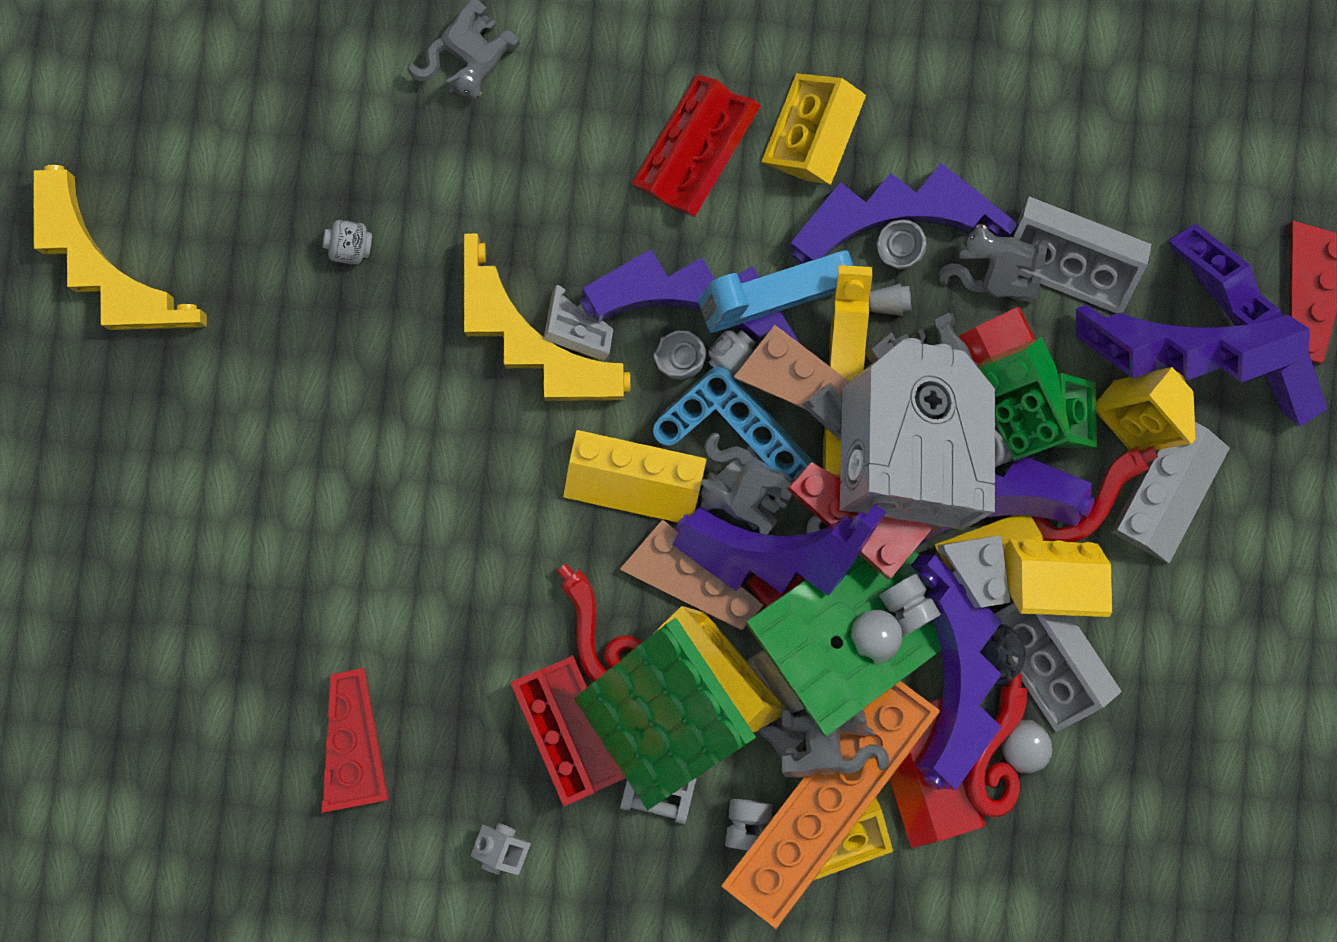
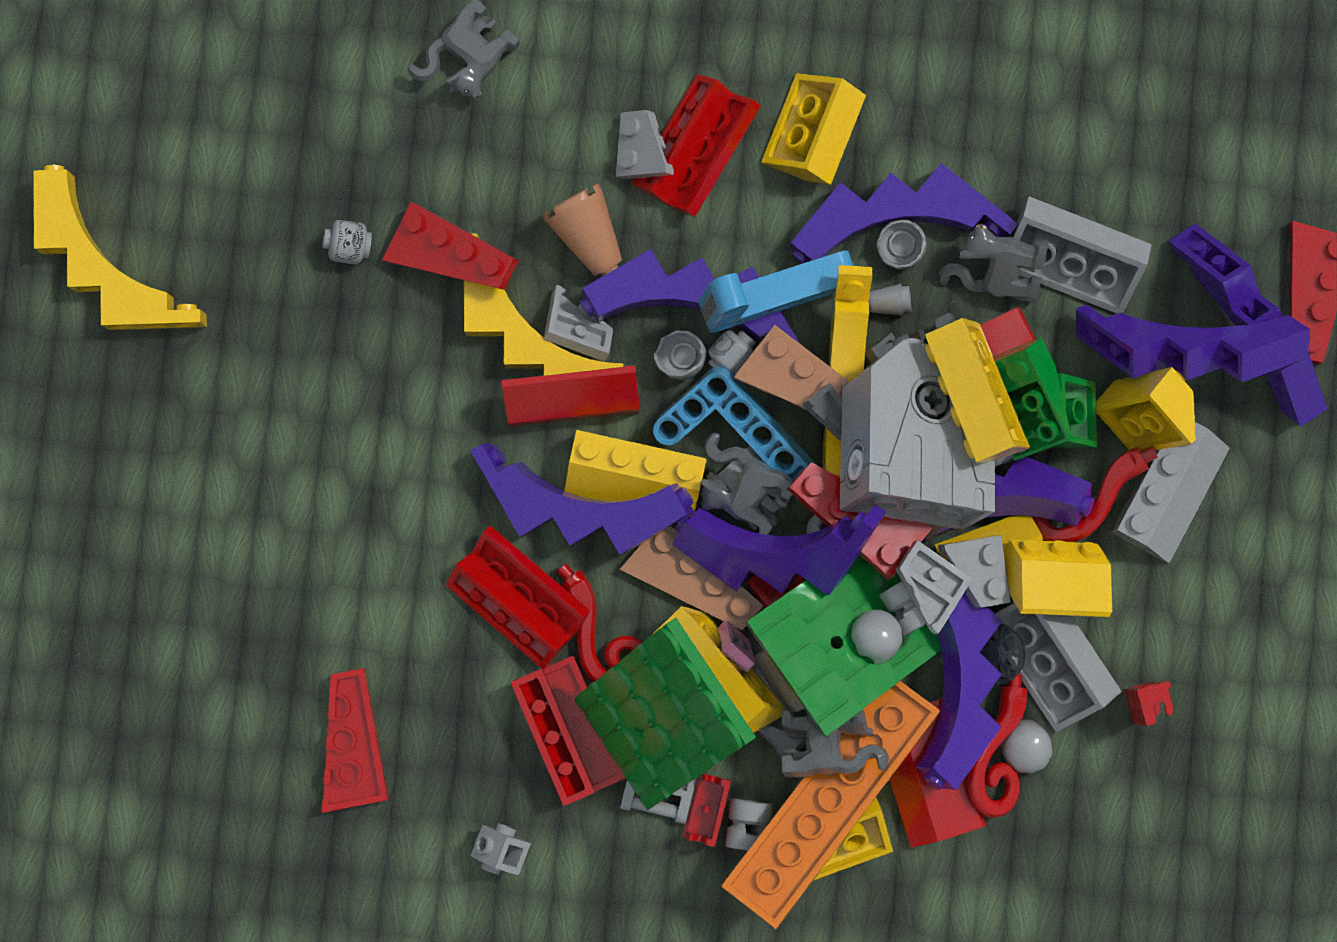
(440, 247): none -> red wing
(517, 598): none -> red slope
(534, 502): none -> dark purple arch
(571, 396): none -> red slope
(587, 230): none -> nougat cone
(640, 147): none -> light grey wing
(706, 809): none -> red hinge
(736, 646): none -> bright pink tile
(932, 584): none -> light grey wing
(975, 391): none -> yellow slope
(1144, 701): none -> red hinge

